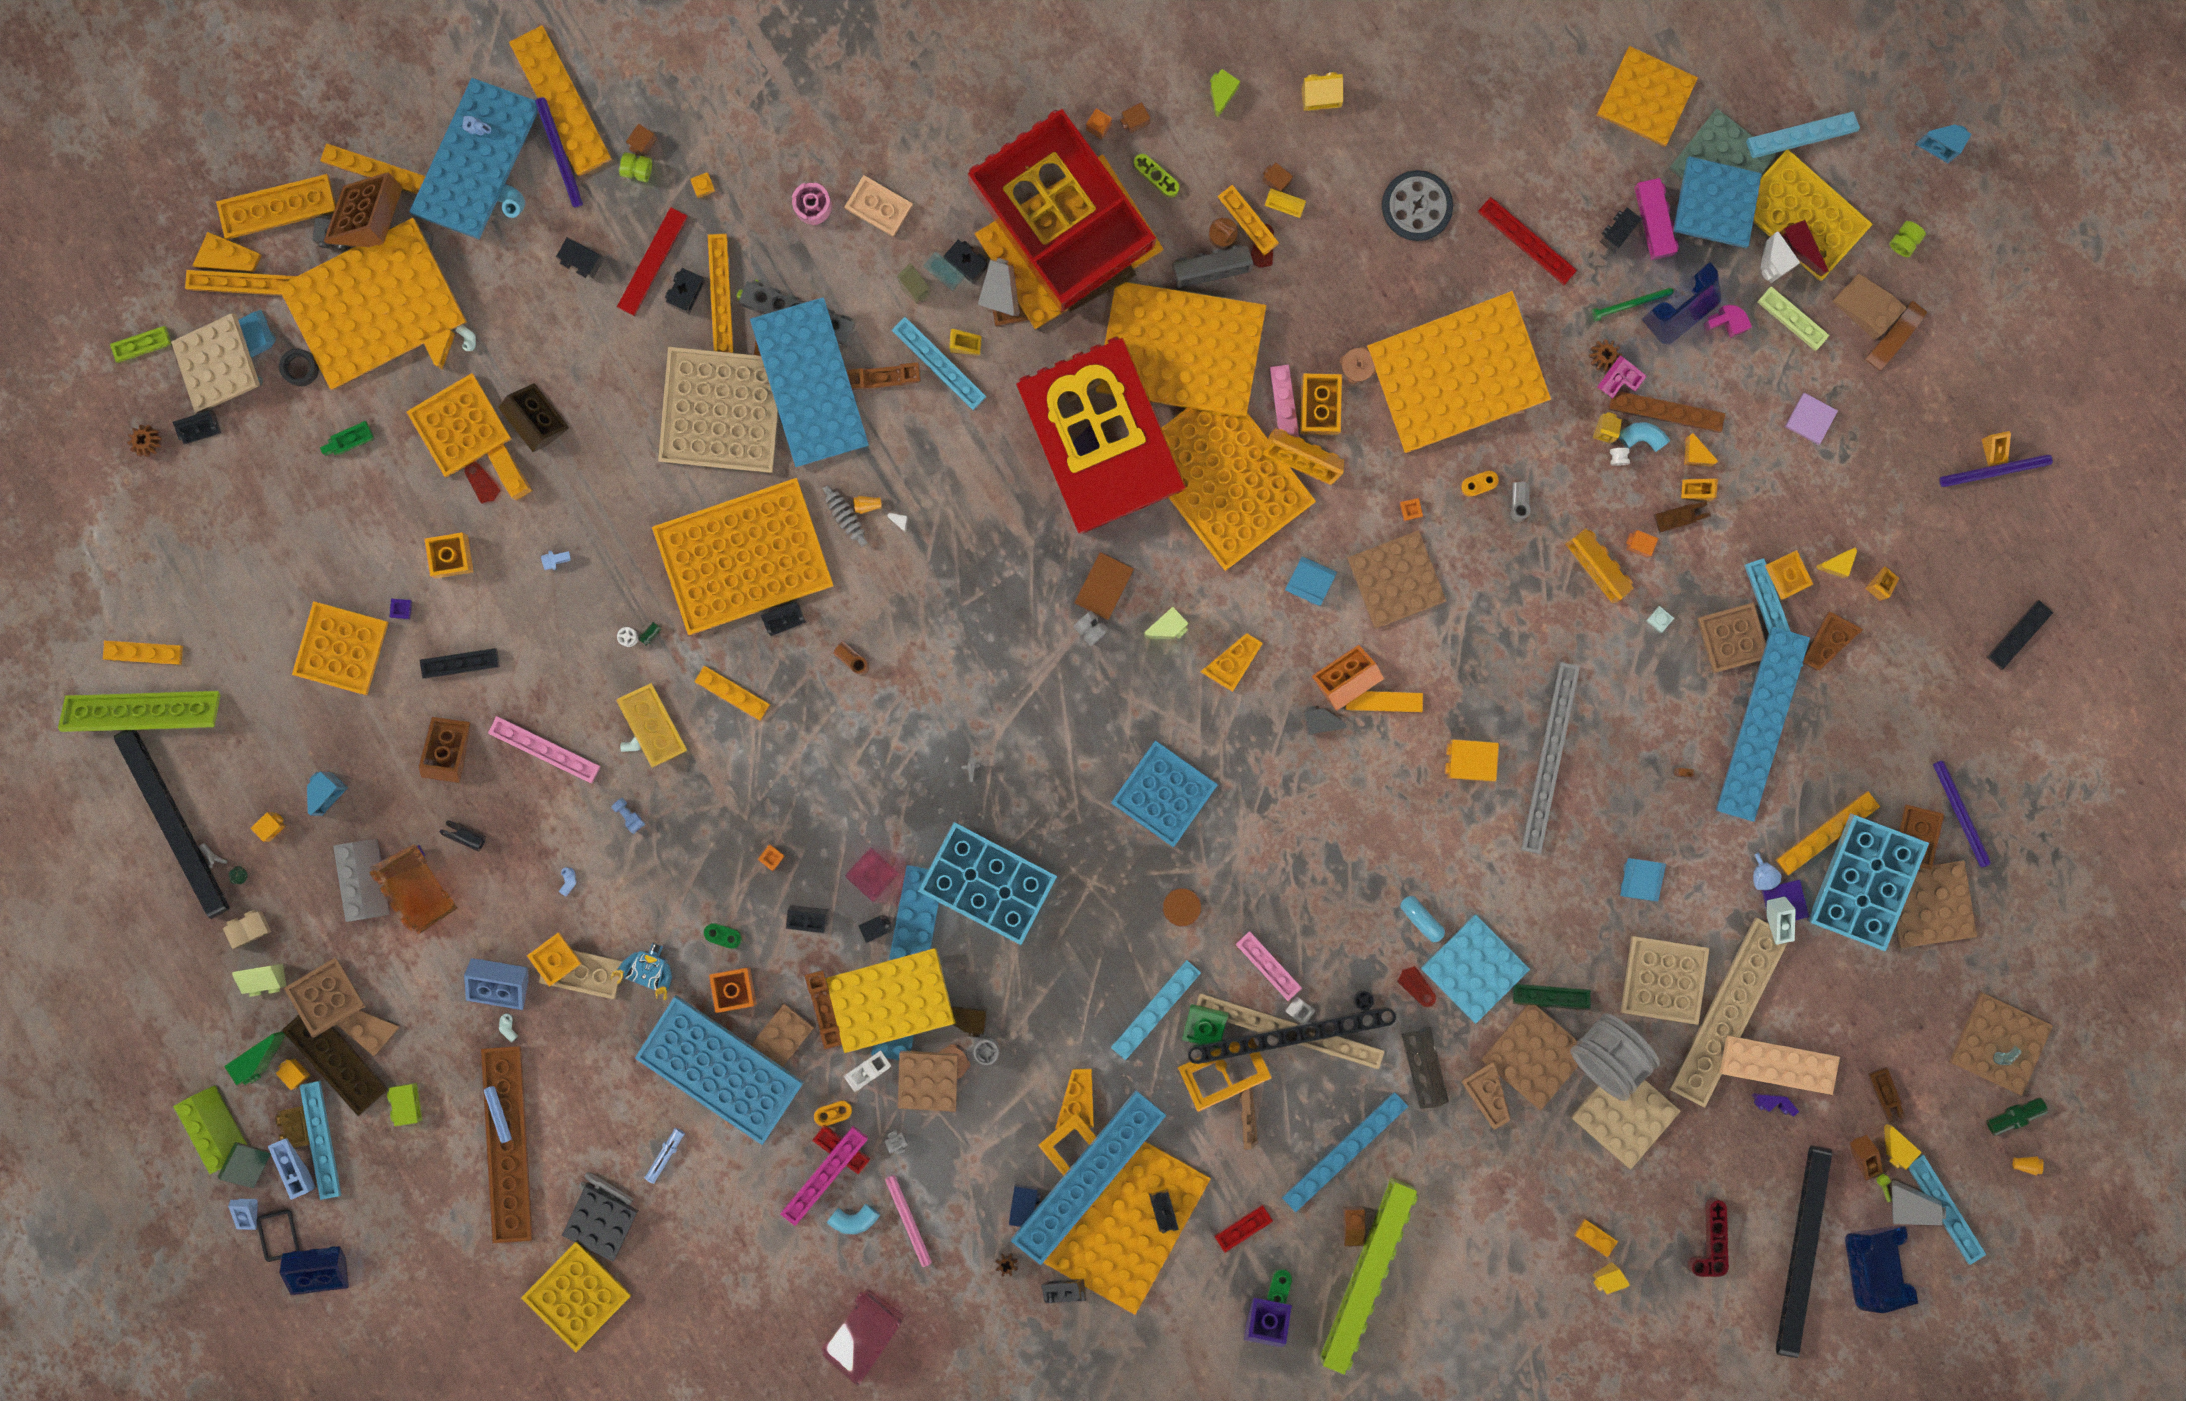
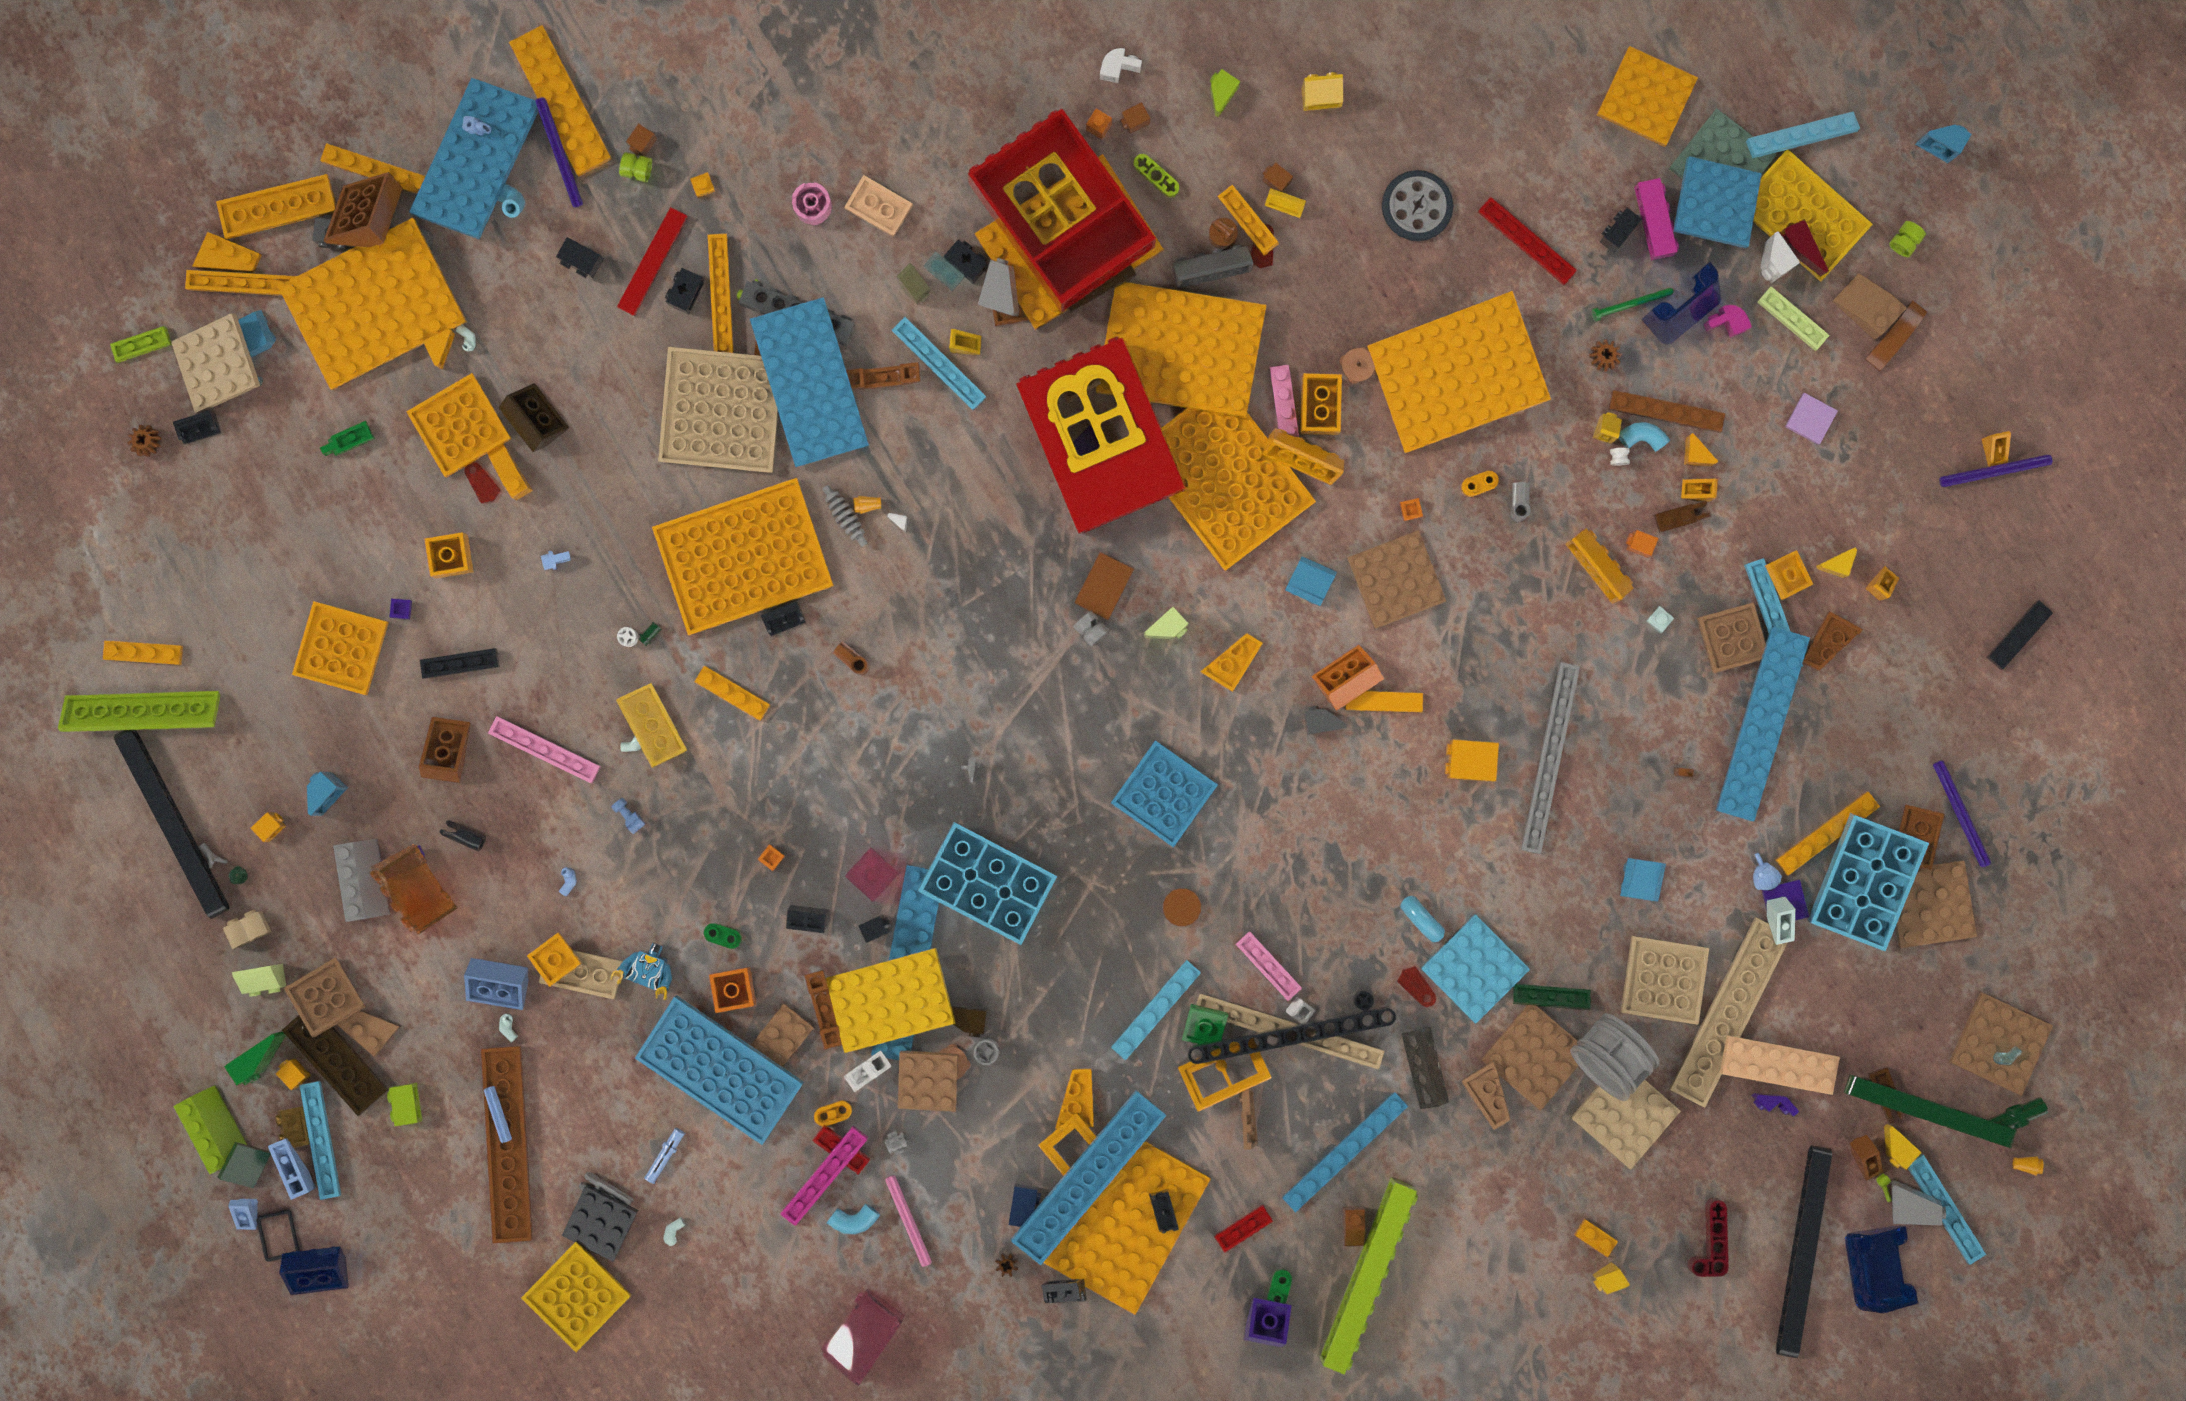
(288, 357): black tyre -> none
(670, 1231): none -> light aqua arm
(1115, 61): none -> white brick
(1621, 373): dark pink plate -> none
(1930, 1111): none -> dark green beam

